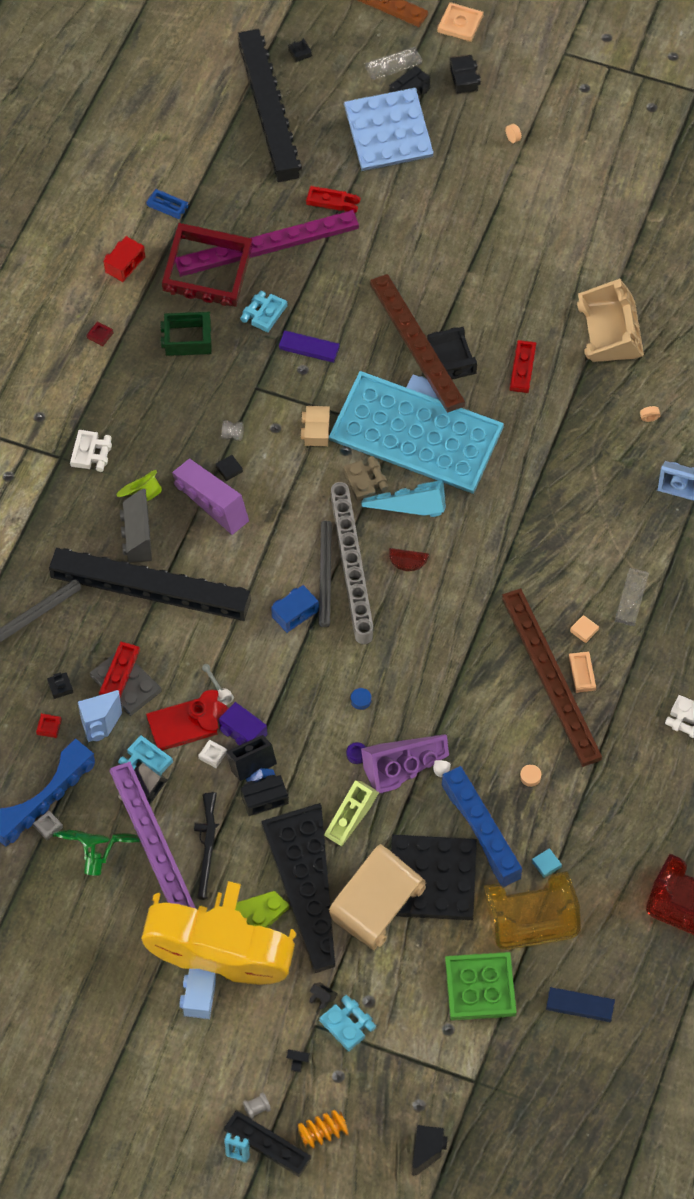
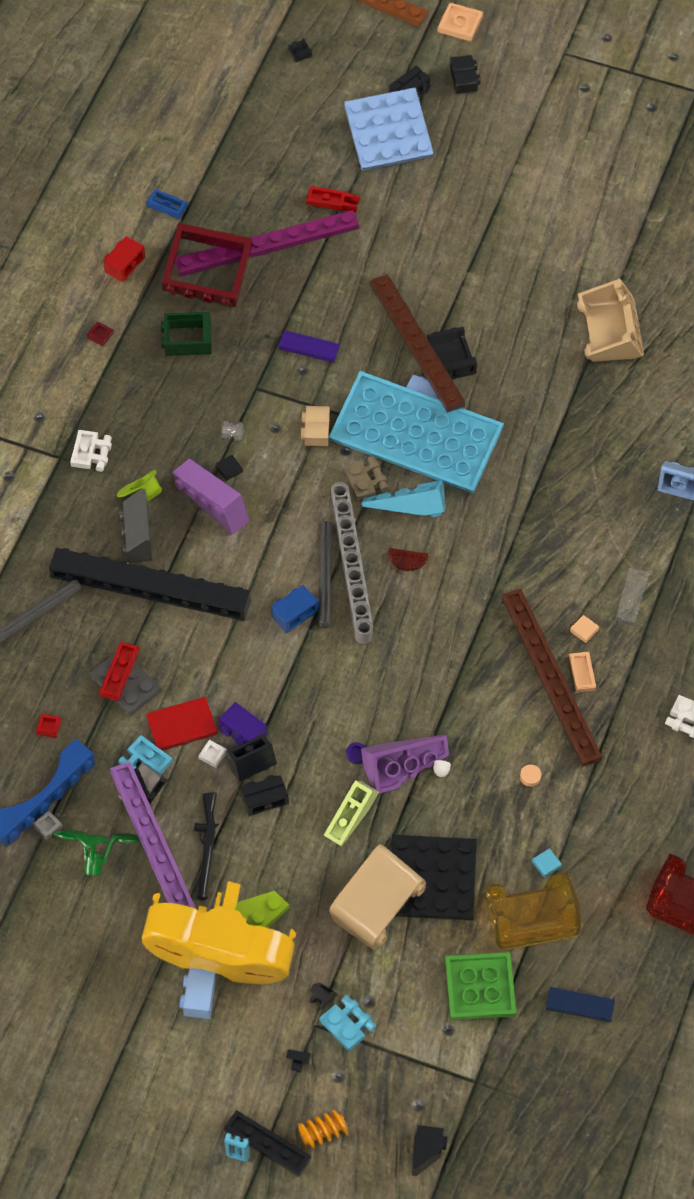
(60, 685): black tile -> none
(100, 715): light blue slope -> none
(211, 710): red plate -> none
(224, 695): hinge -> none
(256, 1105): light grey bush -> none
(260, 774): blue tile -> none
(268, 105): black brick -> none
(268, 313): medium azure plate -> none
(300, 858): black wing -> none
(361, 698): blue tile -> none
(393, 63): clear tile -> none
(496, 849): blue arch -> none
(513, 133): light nougat tile -> none
(523, 366): red tile -> none
(650, 414): light nougat tile -> none

